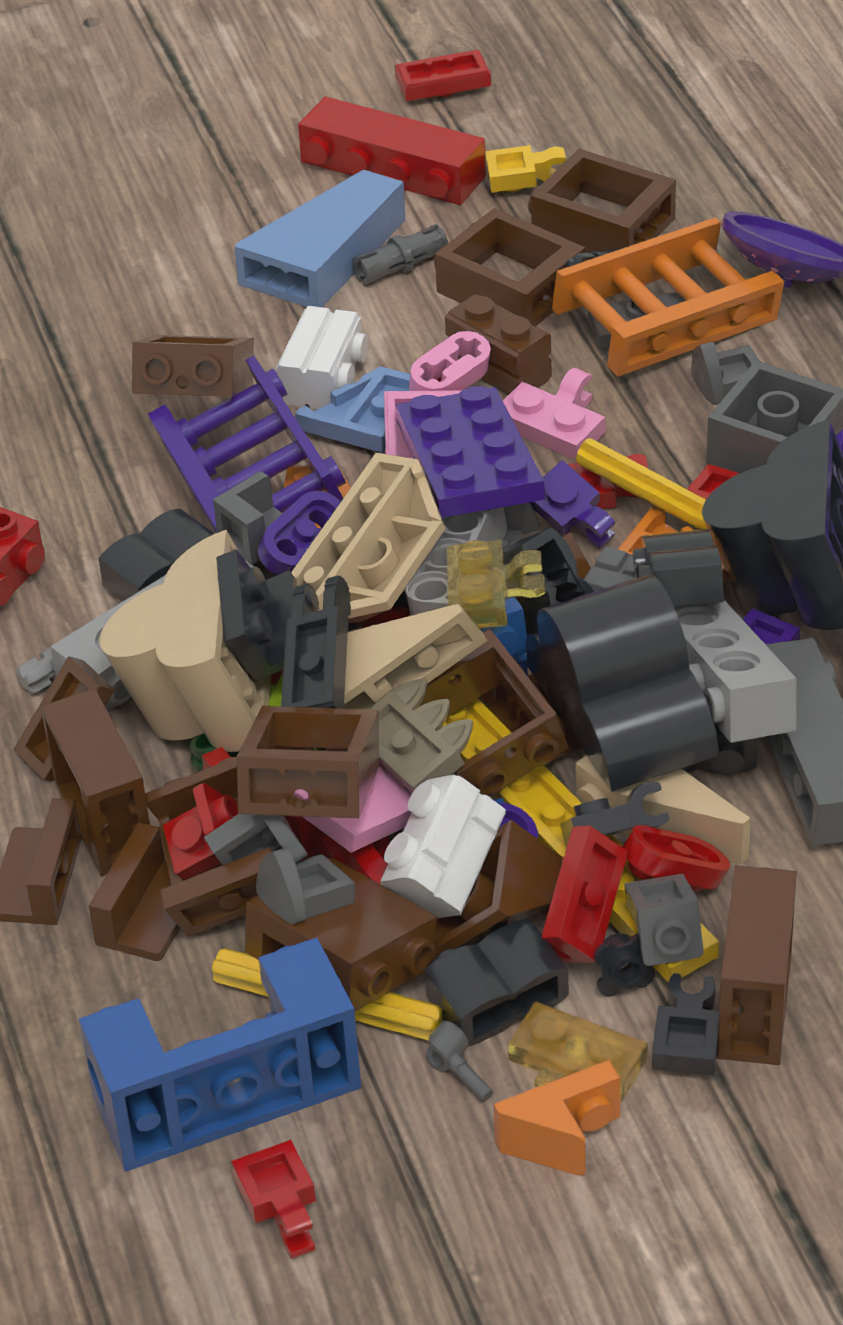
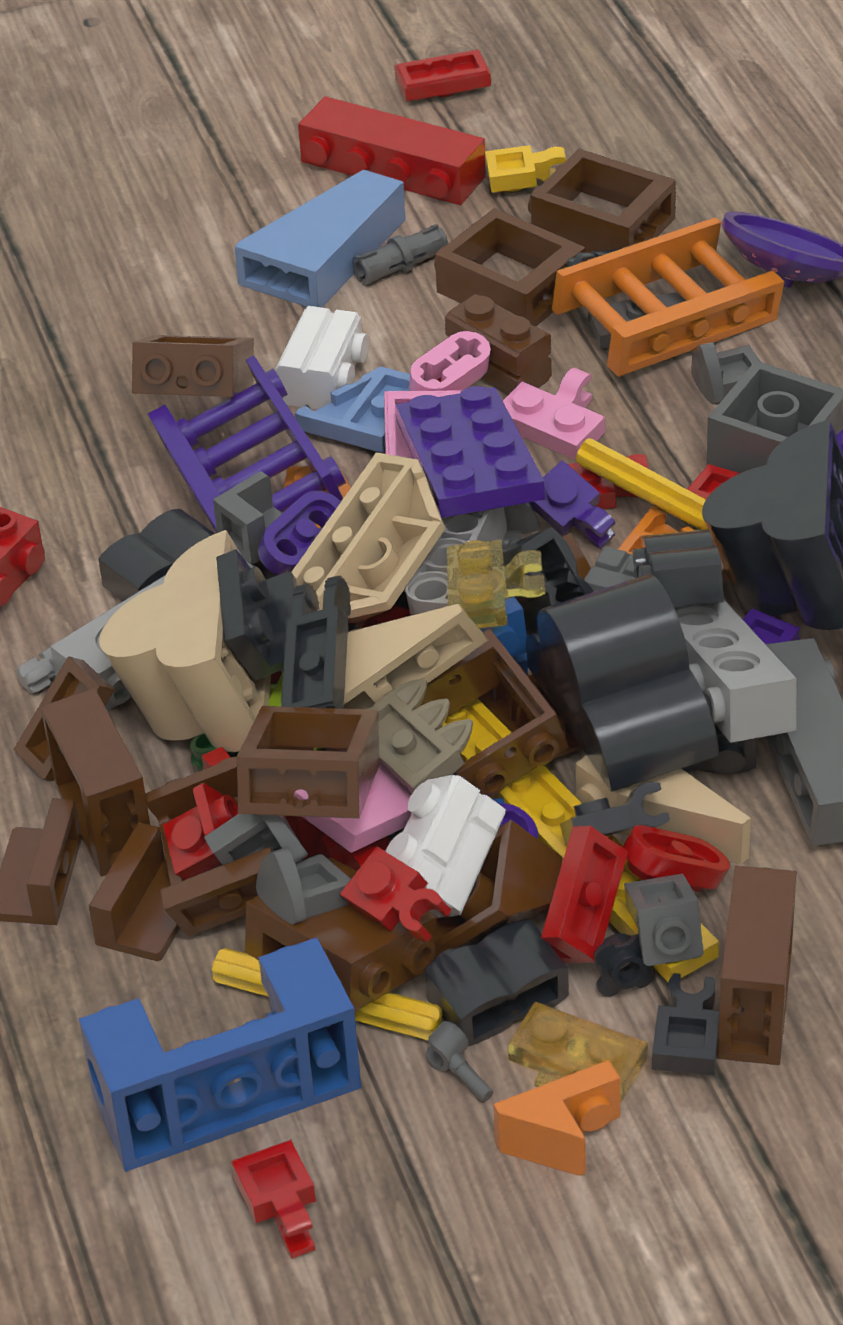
(393, 893): none -> red plate

